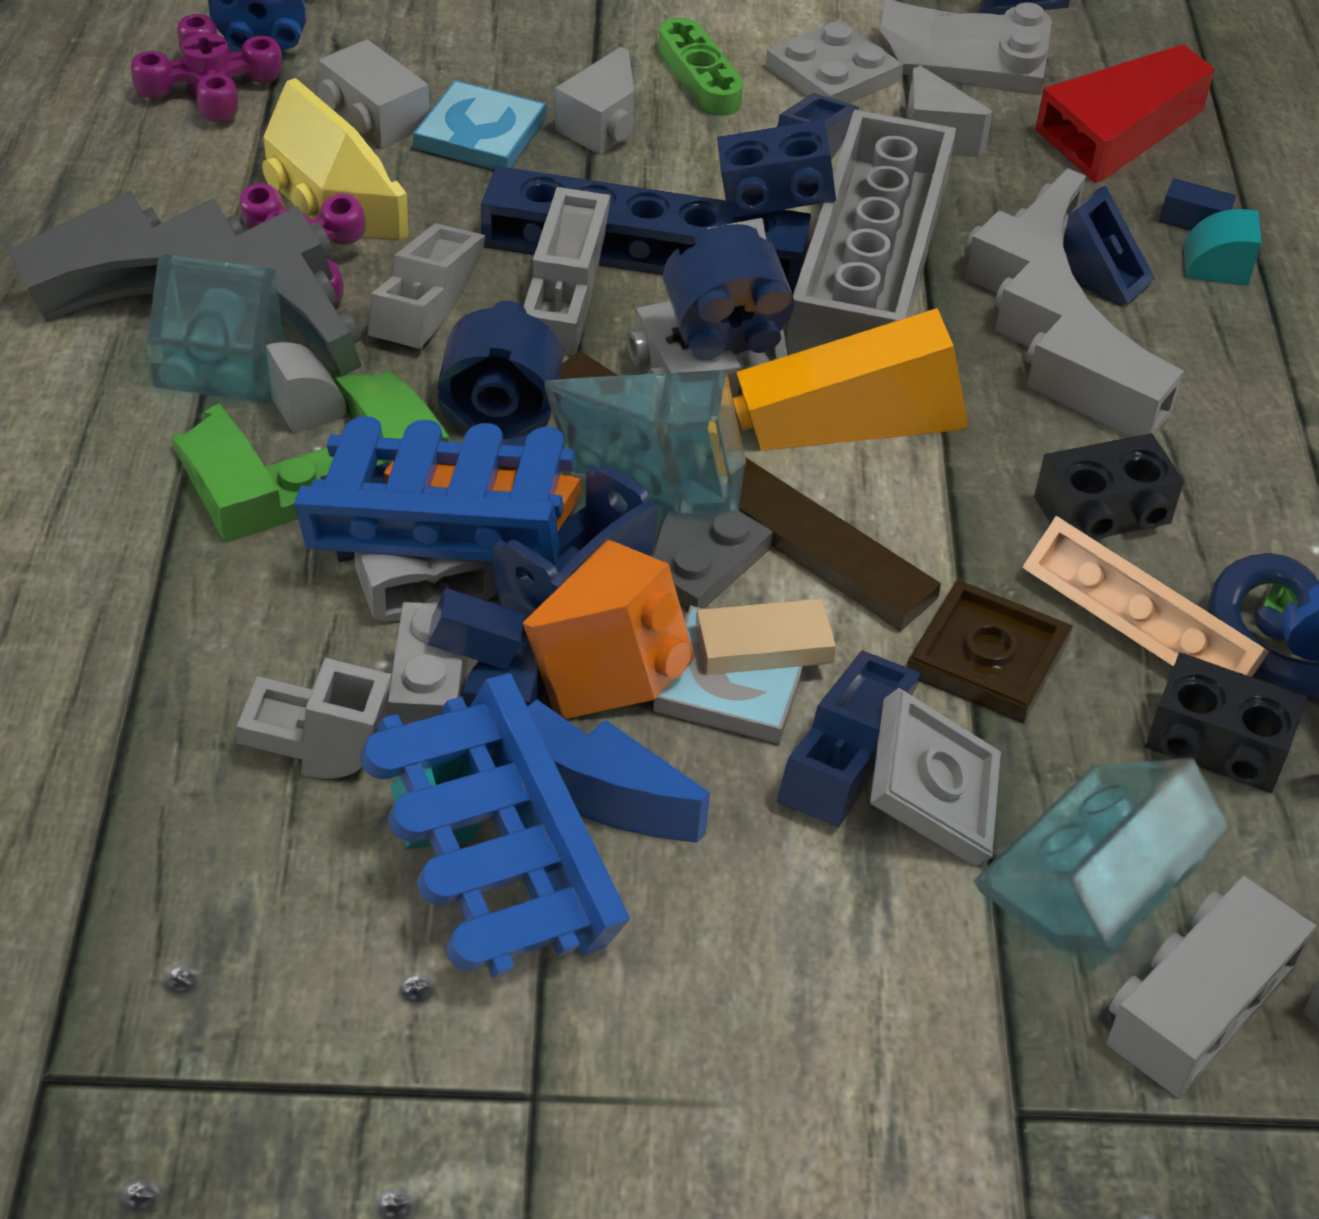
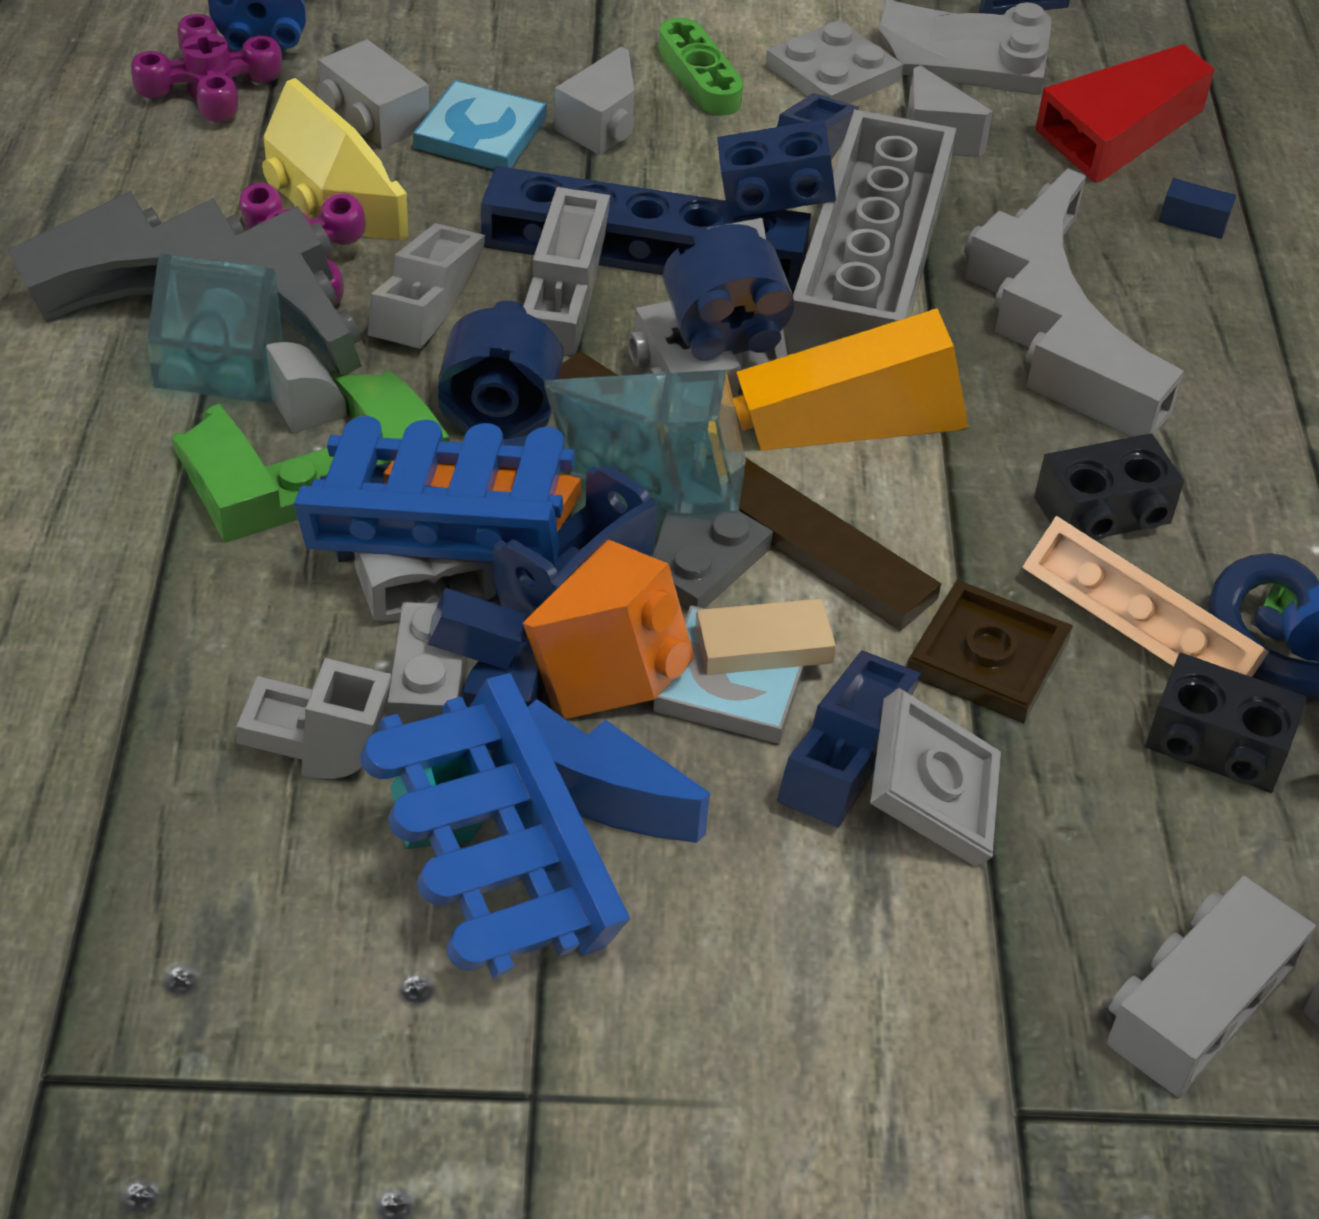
(1104, 251): dark blue slope -> none
(1106, 853): clear light blue slope -> none
(1223, 247): teal brick -> none

